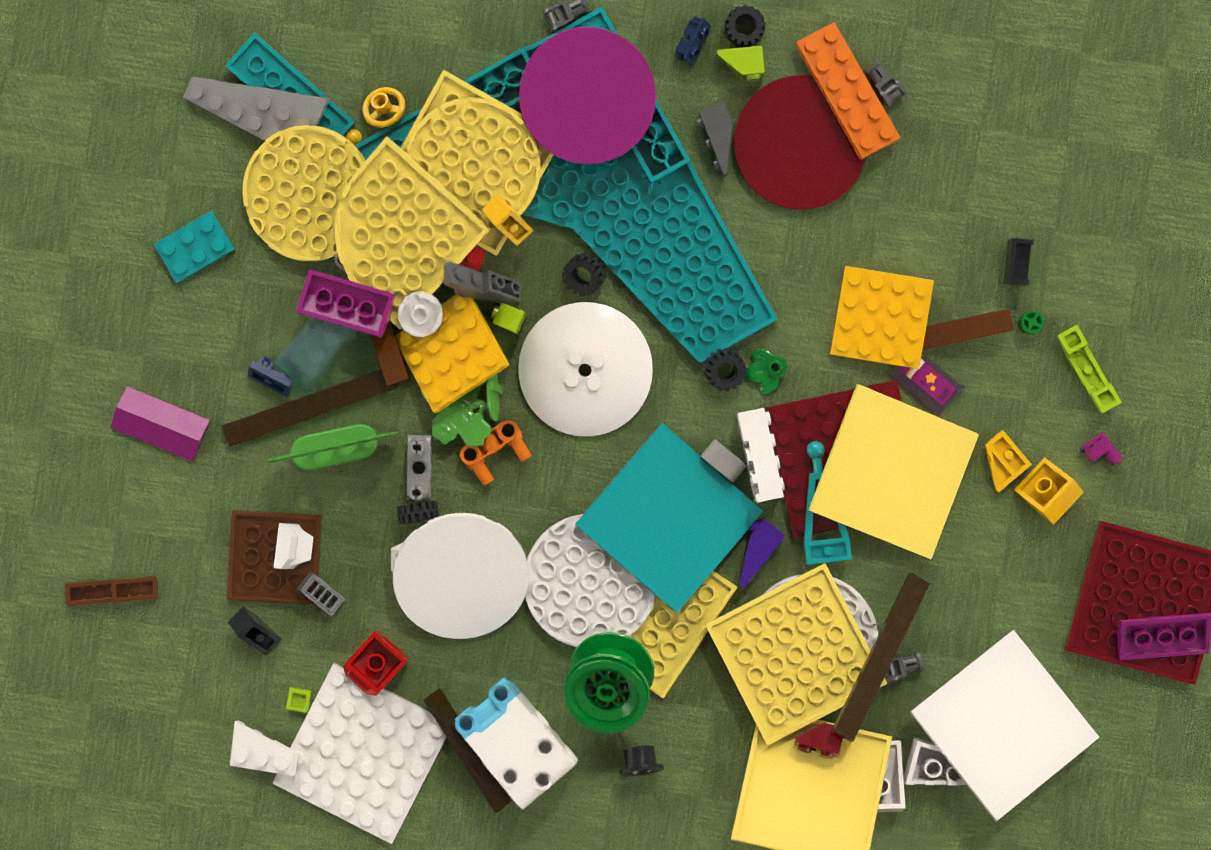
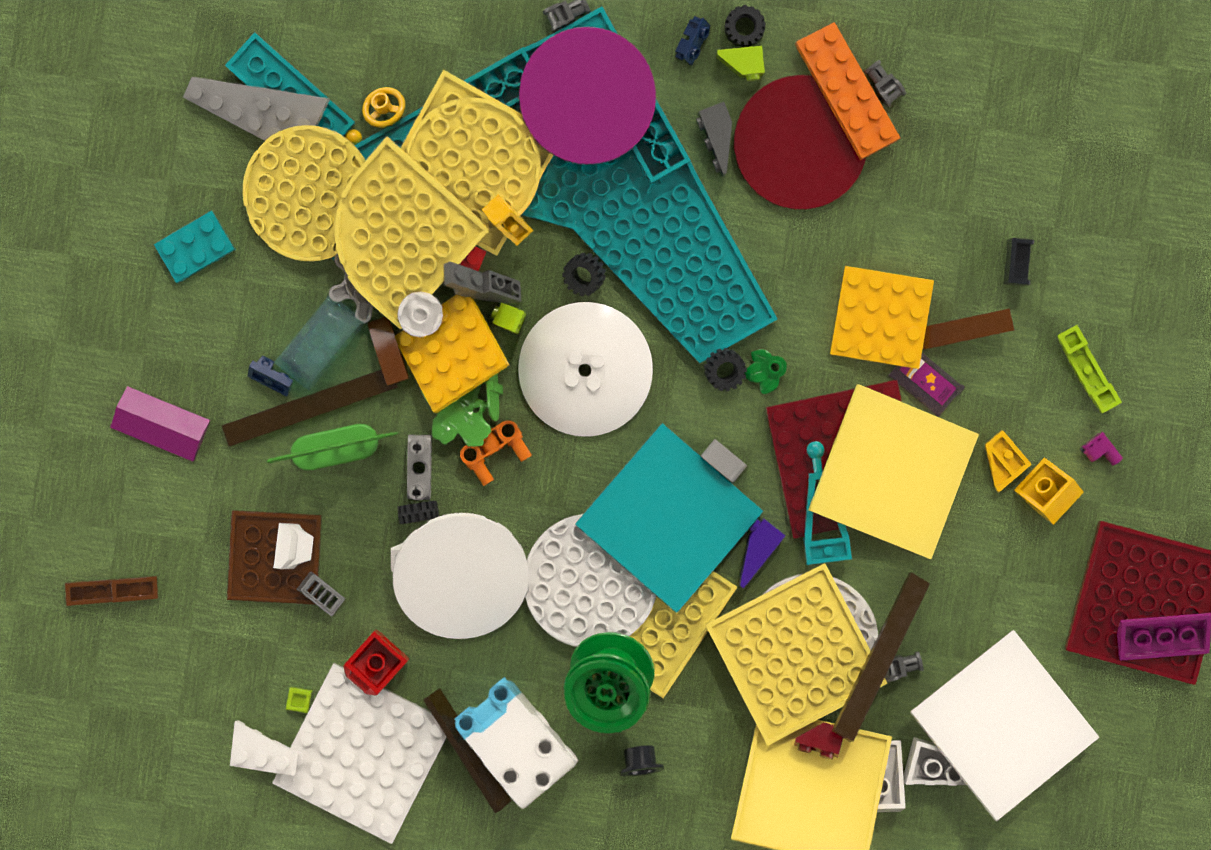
(254, 631): black slope -> none
(345, 303): magenta slope -> none
(759, 455): white wedge -> none
(1034, 324): green wheel -> none

